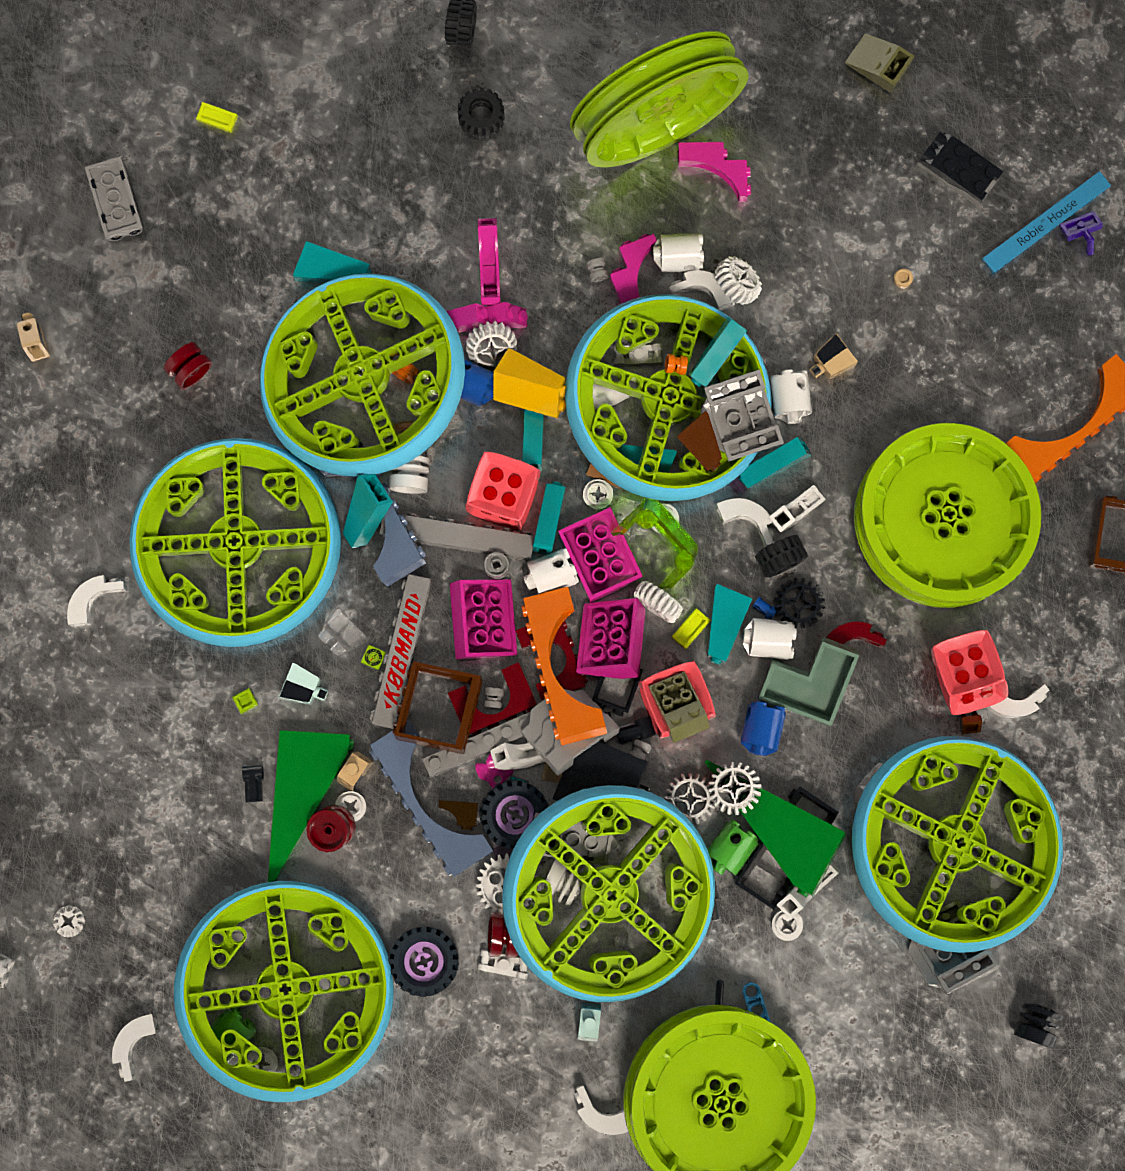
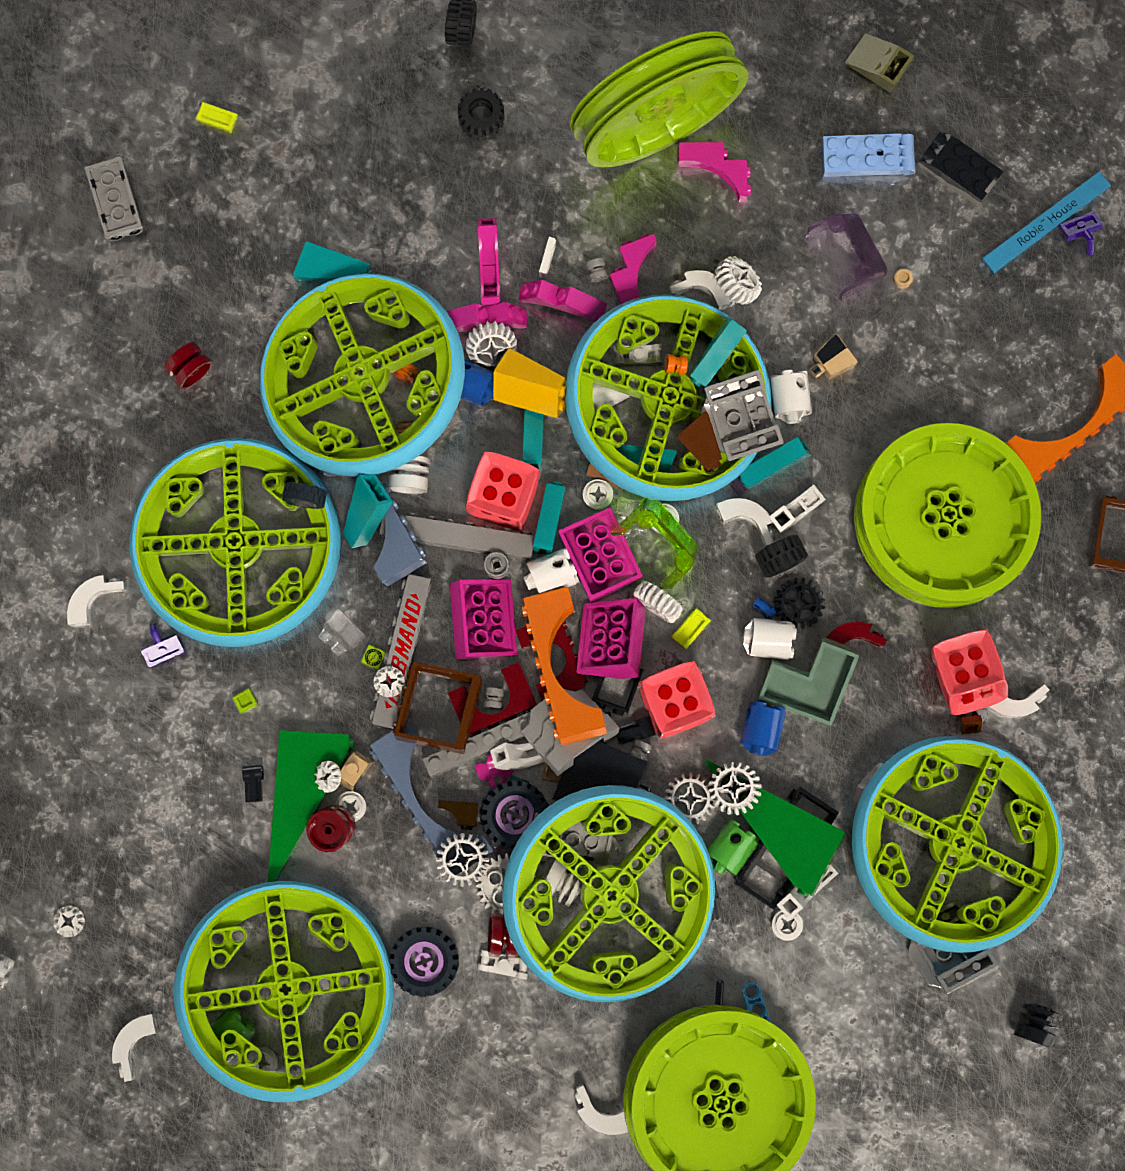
(32, 338): tan torso -> none
(161, 648): none -> plate
(302, 686): torso -> none
(304, 495): none -> black wheel
(332, 781): none -> white gear
(397, 686): none -> white gear
(457, 843): none -> white gear
(547, 258): none -> white tile
(564, 299): none -> dark pink arch
(589, 1021): light aqua torso -> none
(679, 252): white cylinder -> none
(679, 707): olive slope -> none
(726, 619): teal slope -> none
(858, 155): none -> light blue hinge
(872, 265): none -> clear purple windscreen

